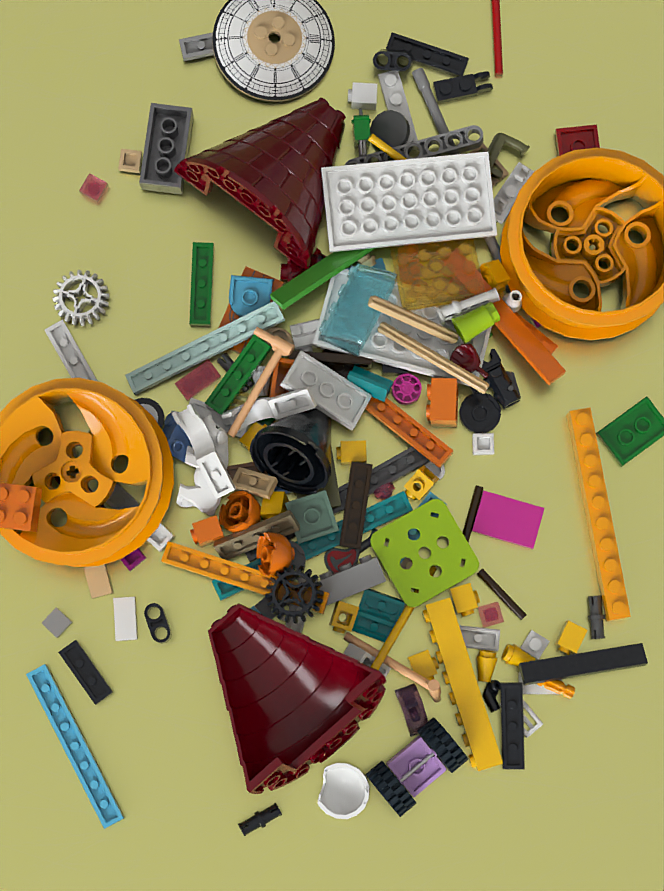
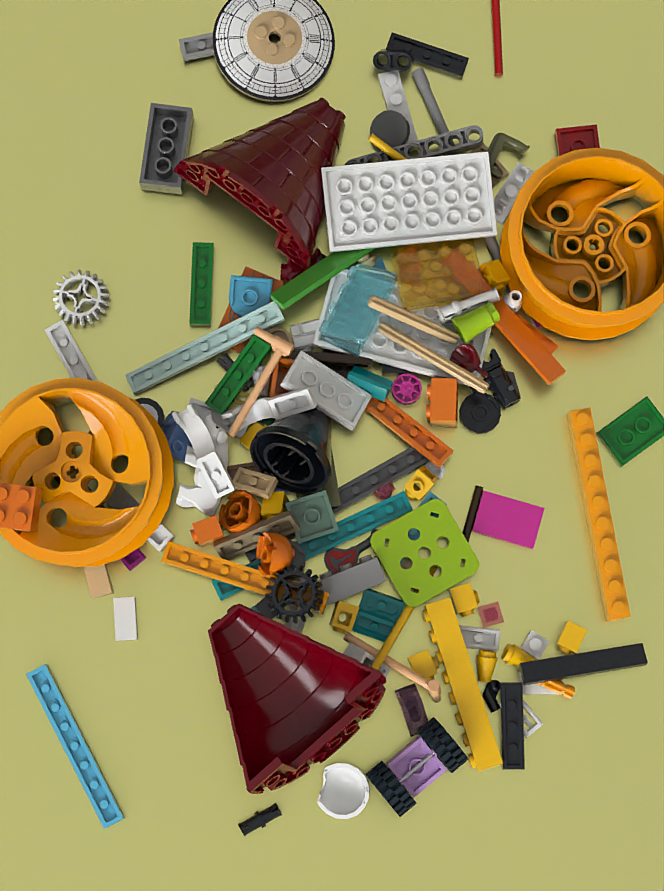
(56, 622): light grey tile -> none
(85, 672): black plate -> none
(93, 187): clear pink plate -> none
(130, 160): tan plate -> none
(160, 622): black beam -> none
(198, 380): clear pink plate -> none
(351, 451): yellow brick -> none
(355, 505): dark brown tile -> none
(361, 131): green piece -> none
(363, 96): white brick -> none
(461, 87): black hinge -> none
(483, 443): white tile -> none
(501, 594): dark brown bar -> none
(596, 617): dark grey pin -> none

